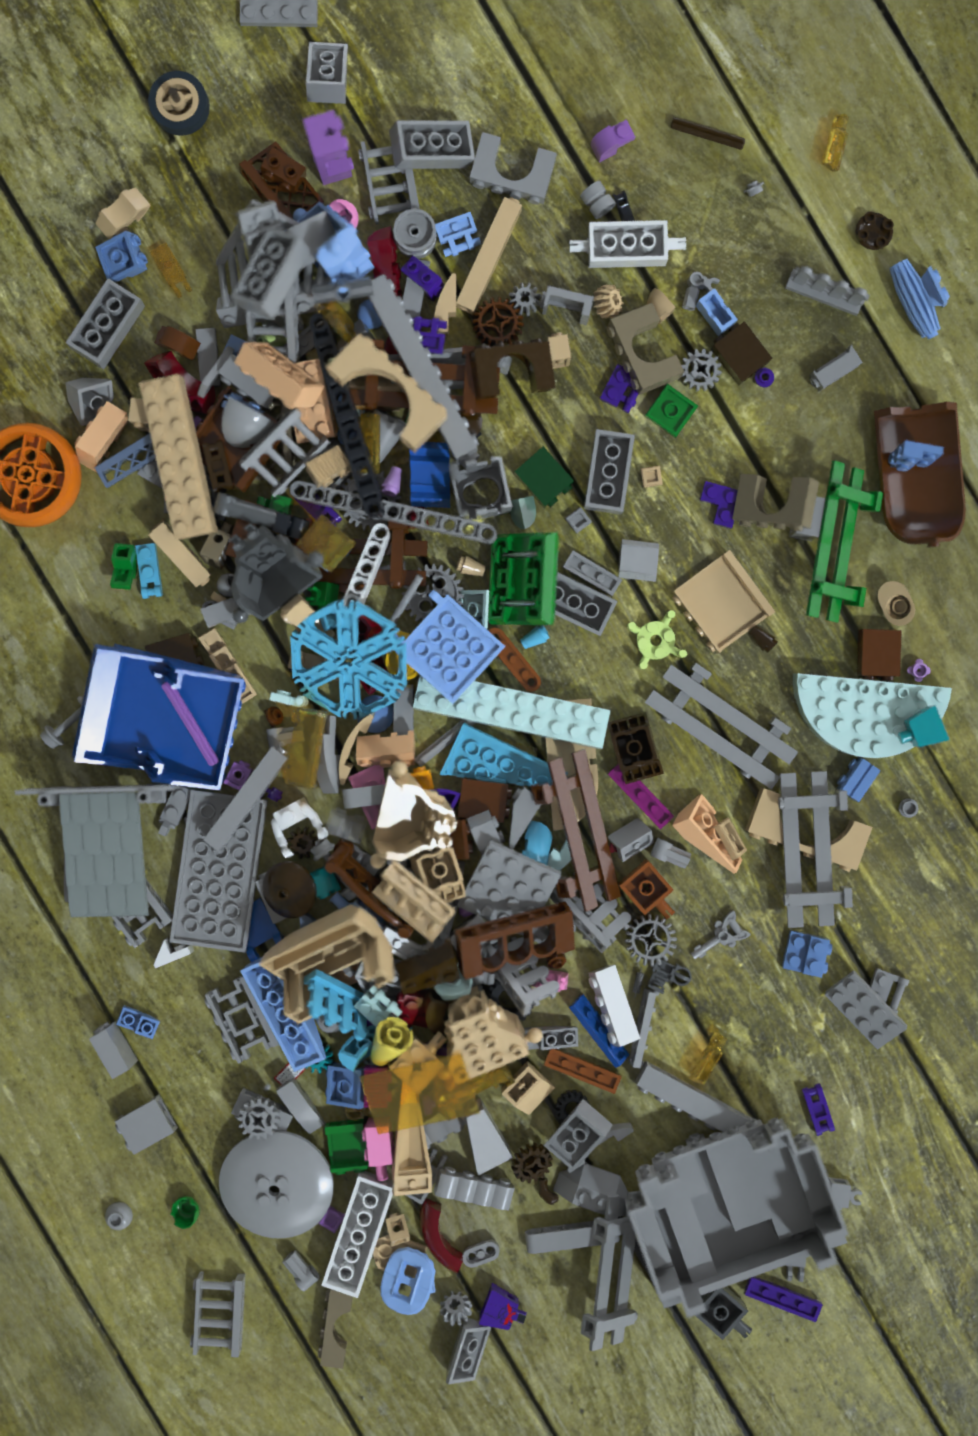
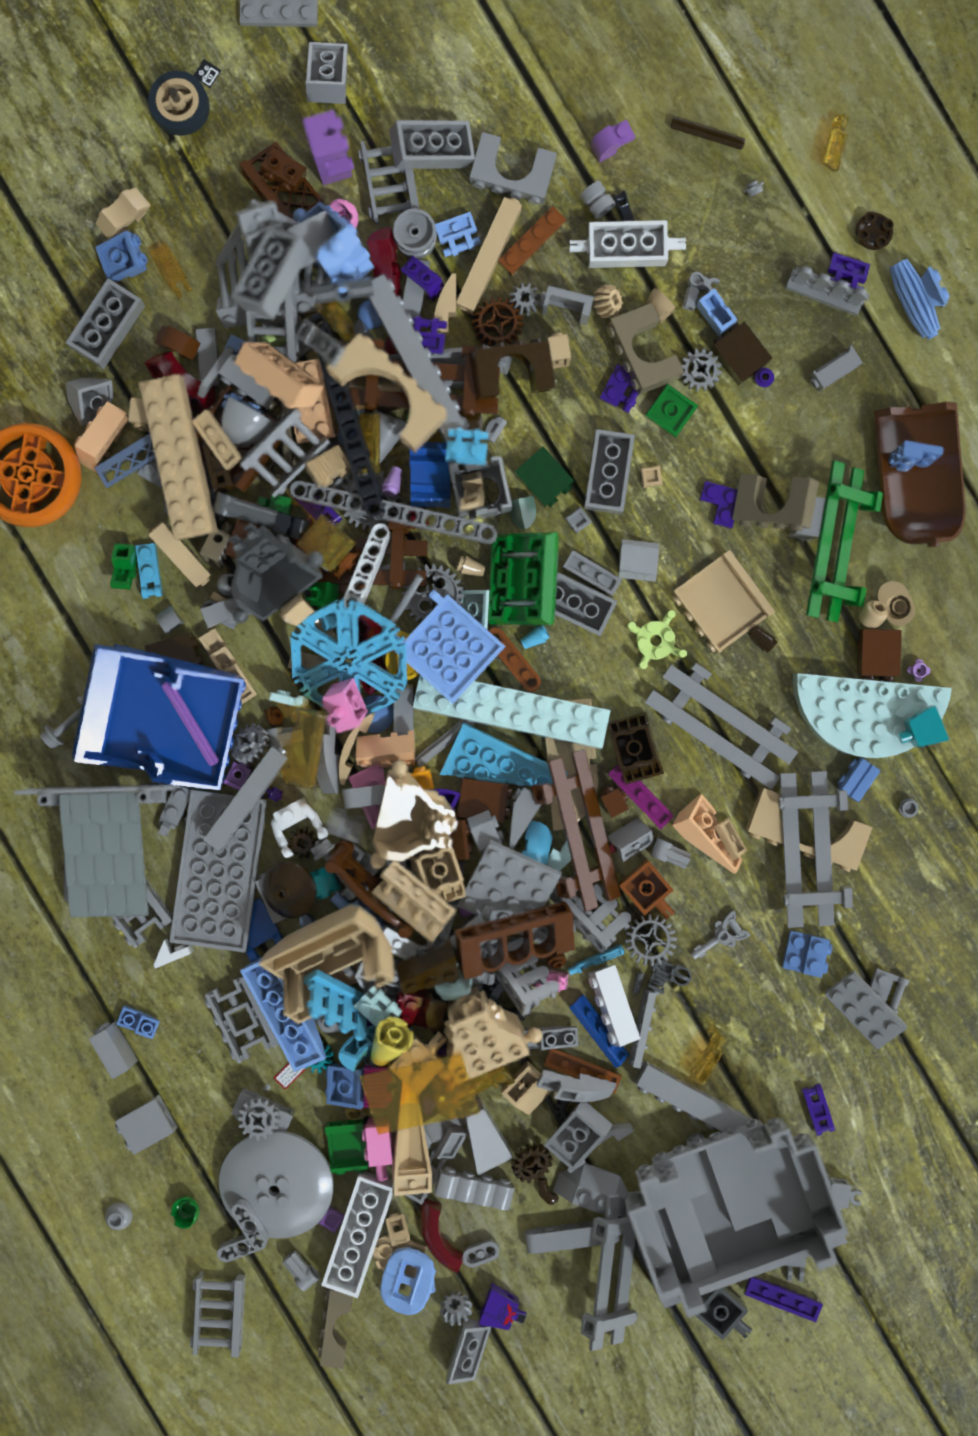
(169, 619): none -> light grey brick
(207, 73): none -> black sticker
(217, 439): none -> tan plate
(249, 1236): none -> light grey beam
(250, 743): none -> light grey gear
(300, 1105): light grey slope -> none
(320, 342): none -> light grey slope
(344, 705): none -> bright pink brick
(348, 563): none -> dark orange plate
(451, 1142): none -> light grey tile
(467, 452): none -> medium azure plate
(473, 491): none -> tan slope
(495, 427): none -> light grey piece
(532, 240): none -> dark orange plate
(582, 1089): none -> light grey slope
(597, 959): none -> medium azure piece
(614, 800): none -> reddish brown brick
(848, 268): none -> dark purple plate
(873, 614): none -> tan head

